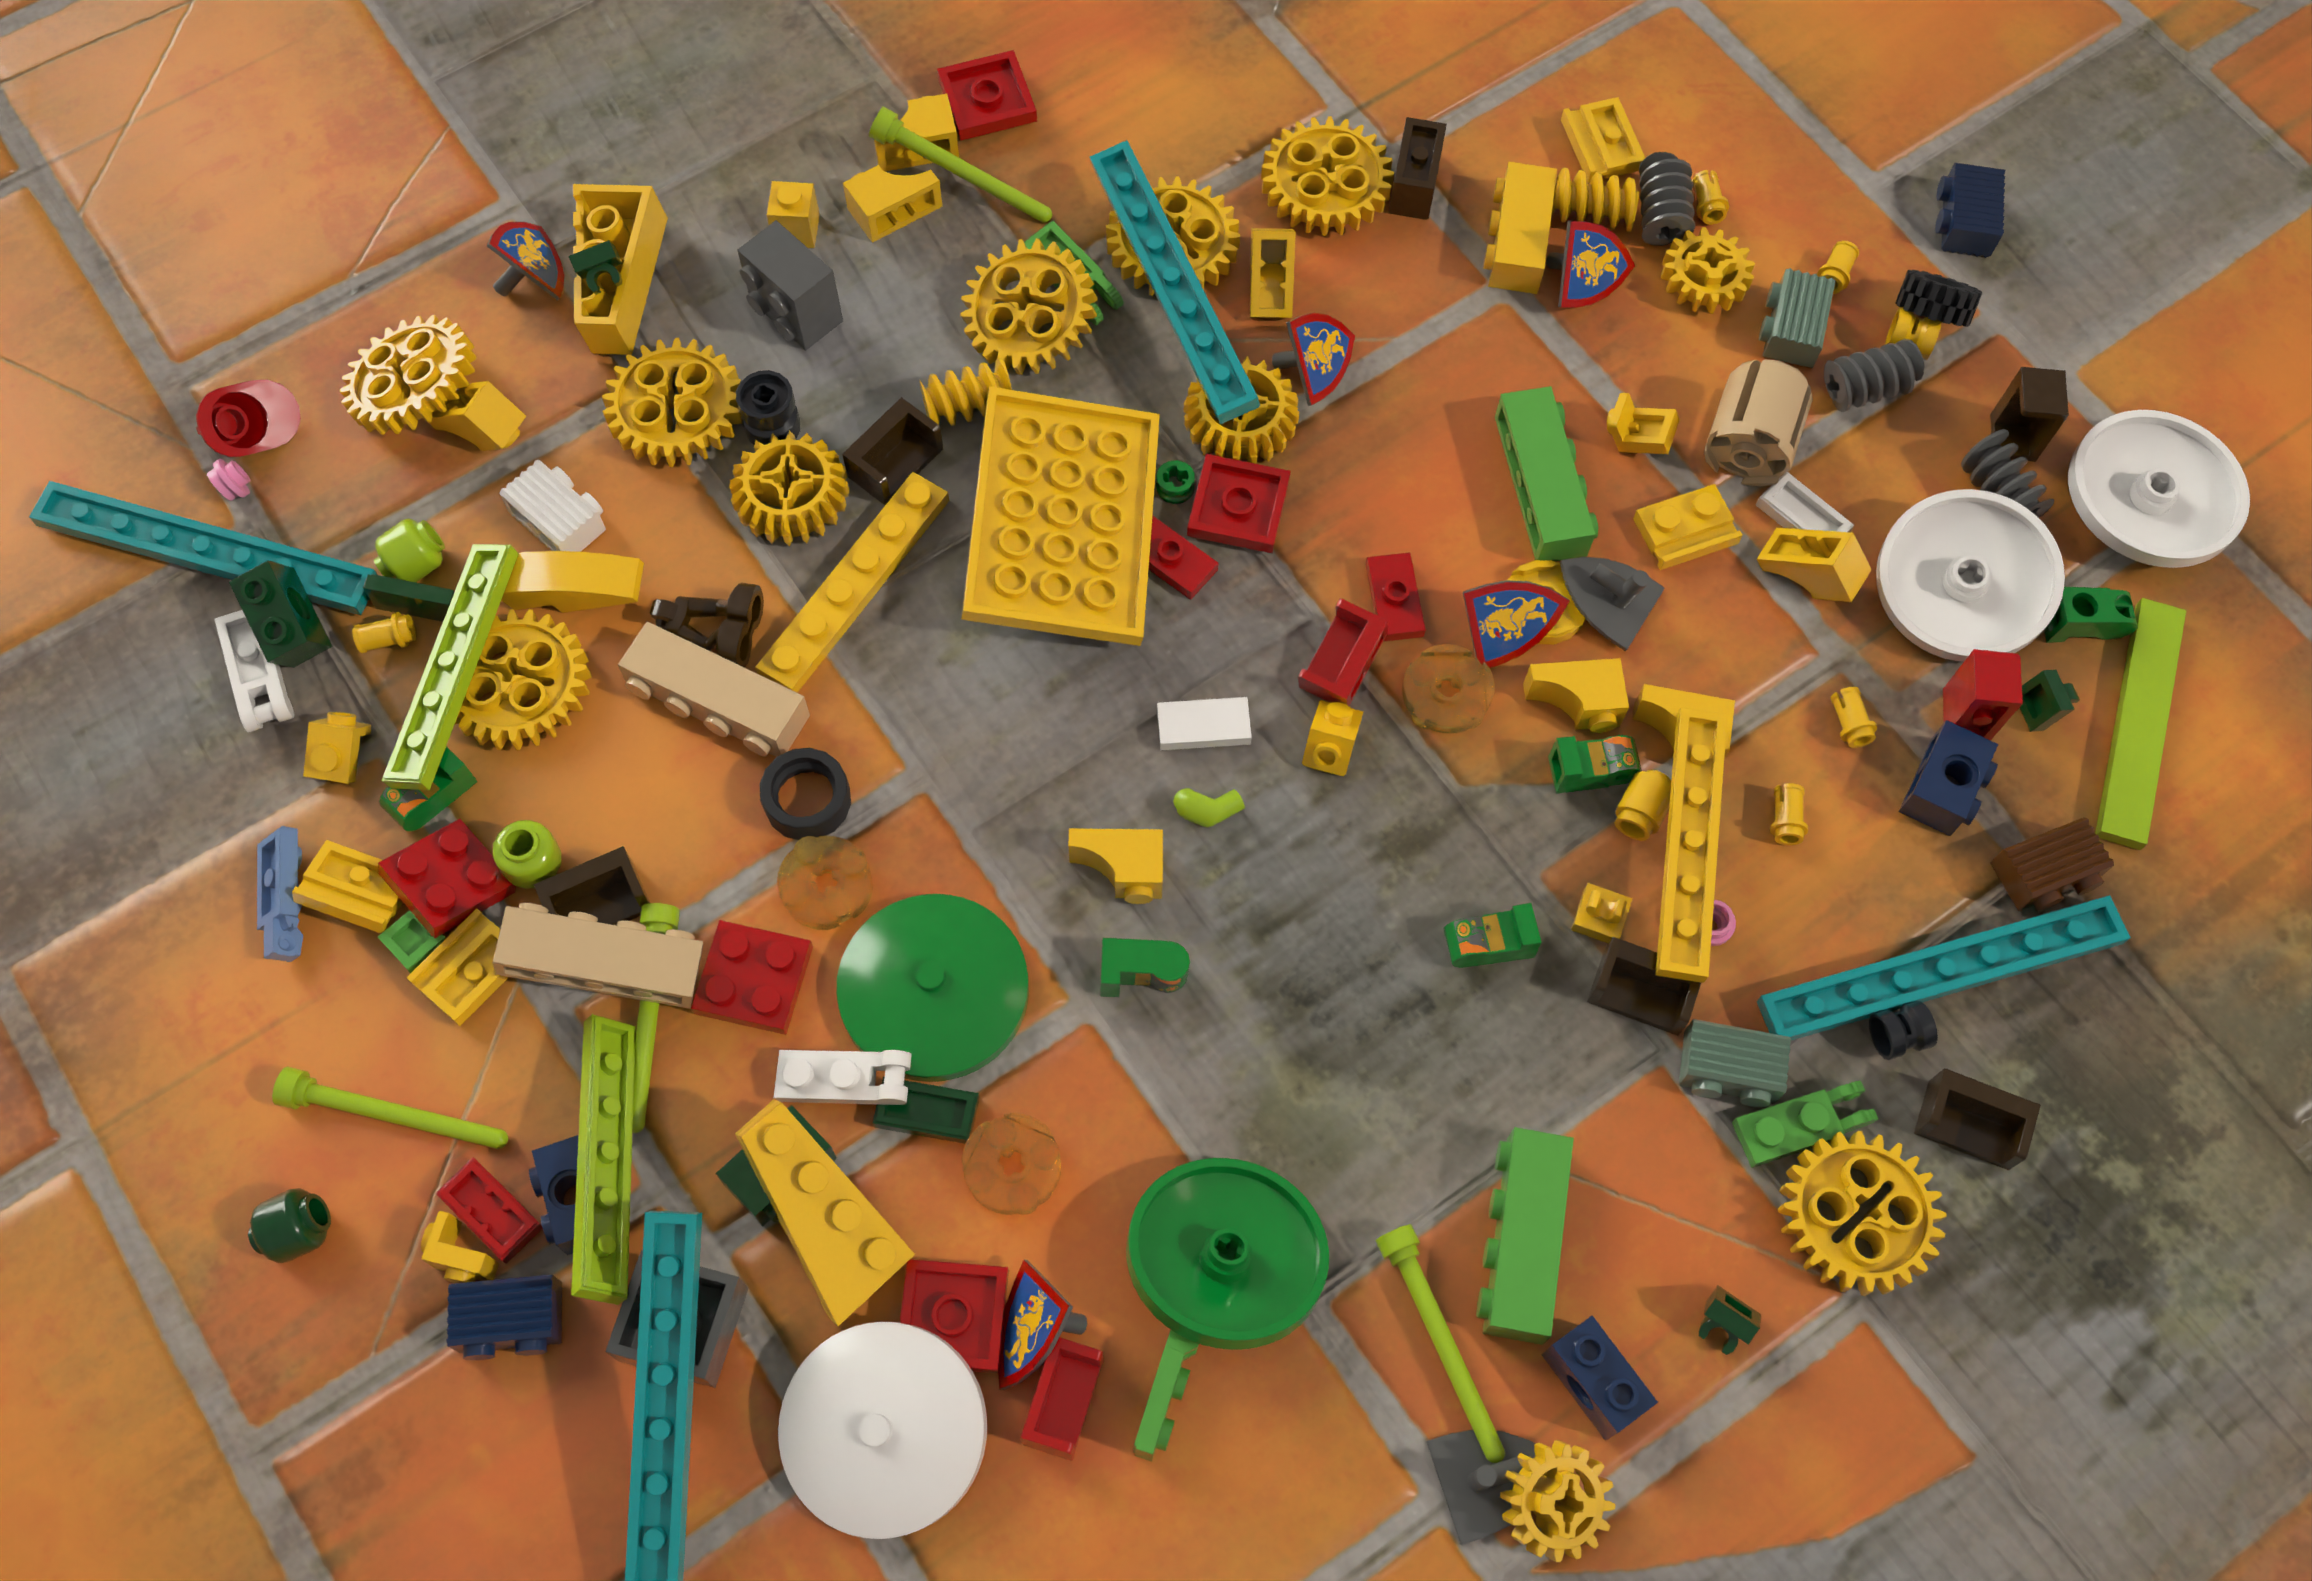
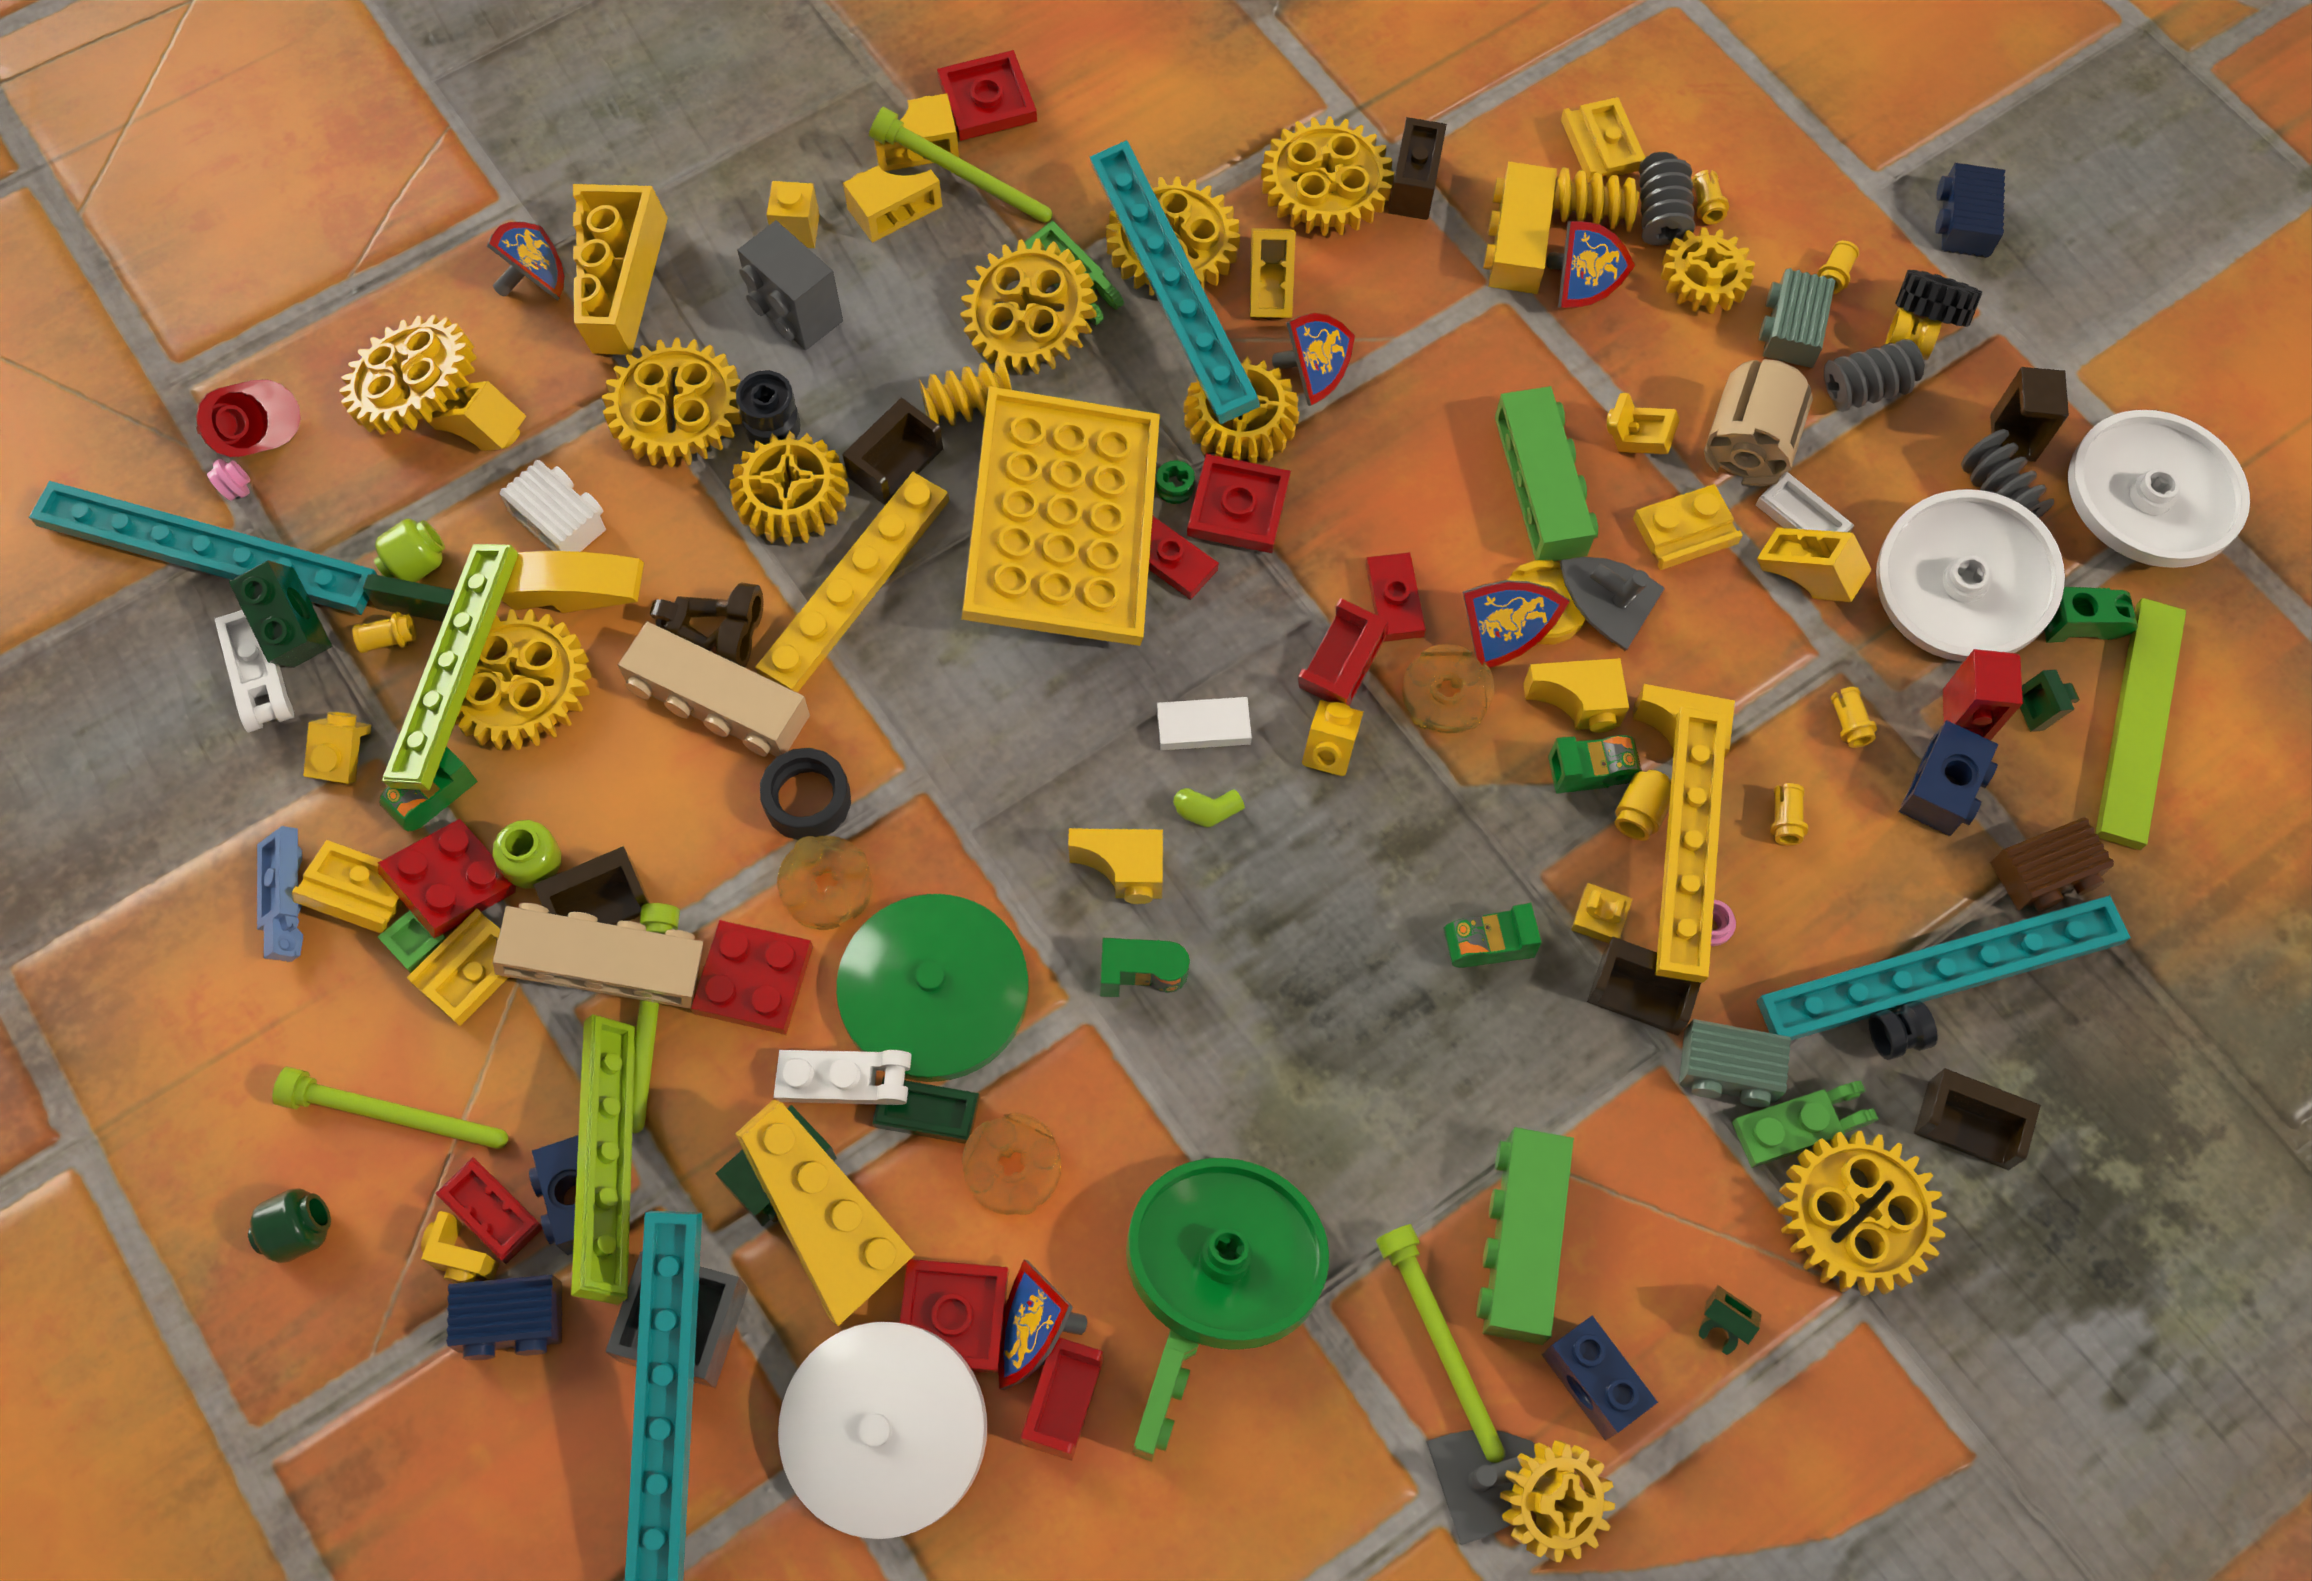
(595, 261): dark green tile -> none

